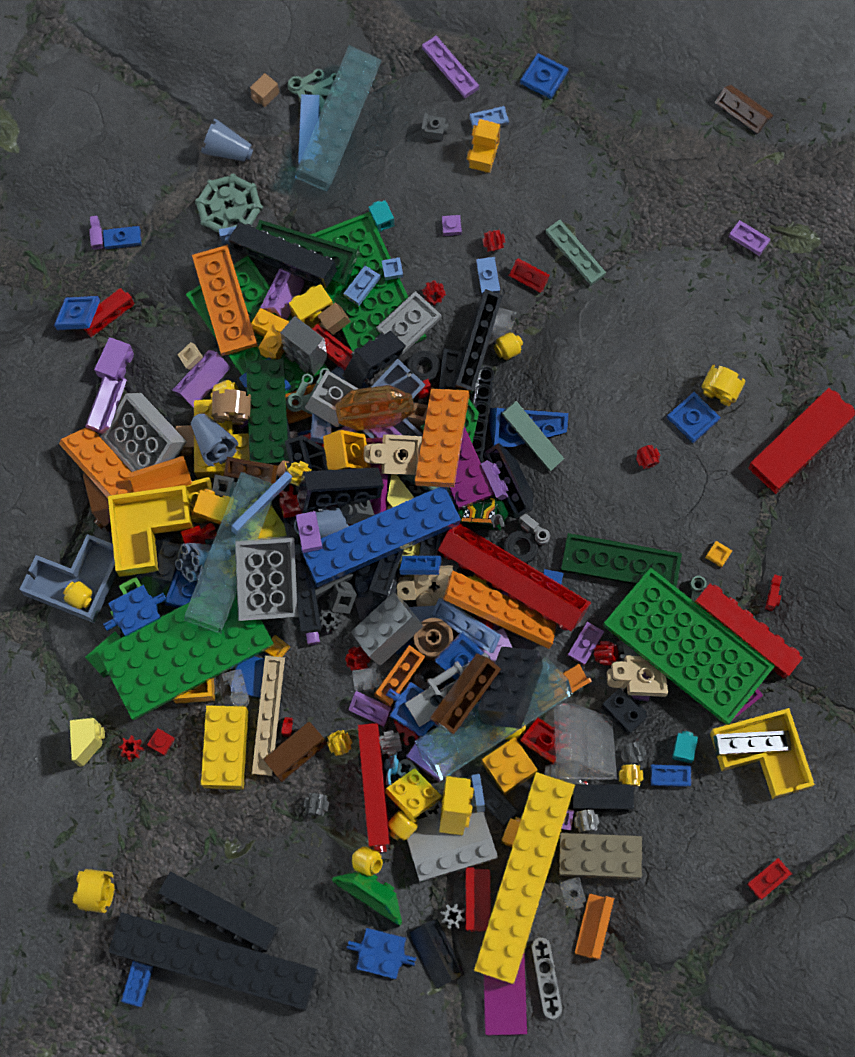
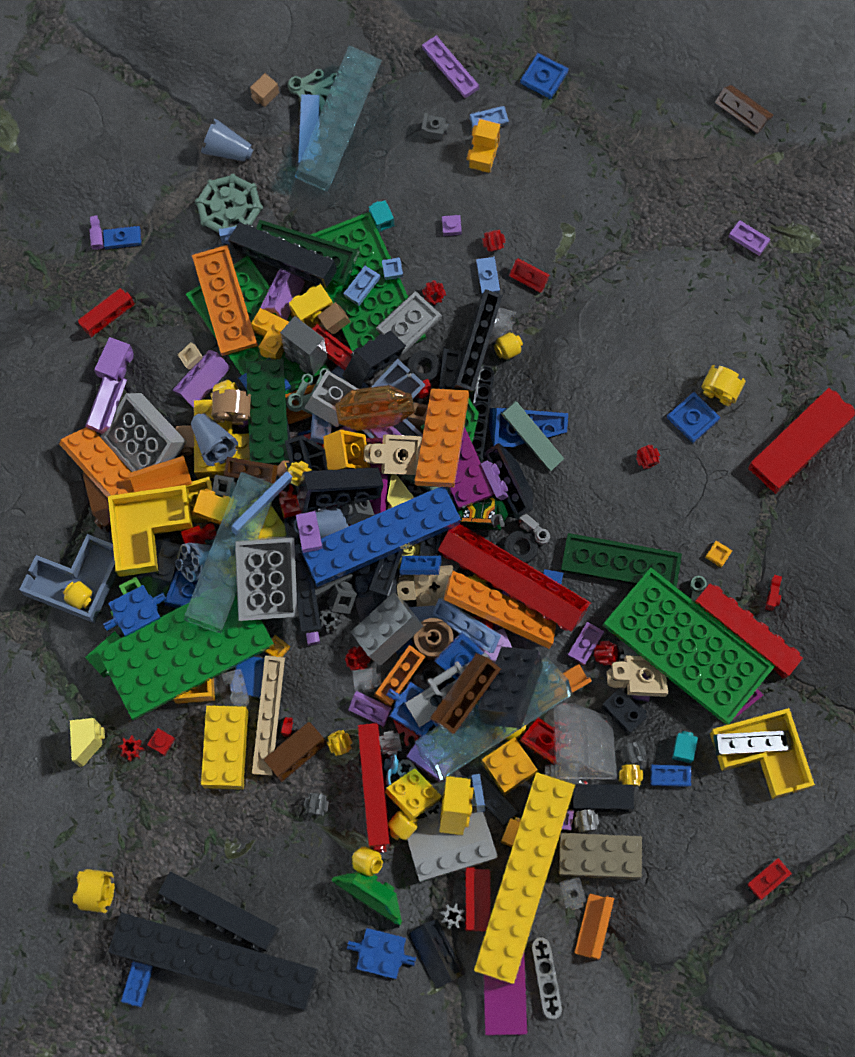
(77, 312): blue tile -> none
(575, 252): sand green plate -> none

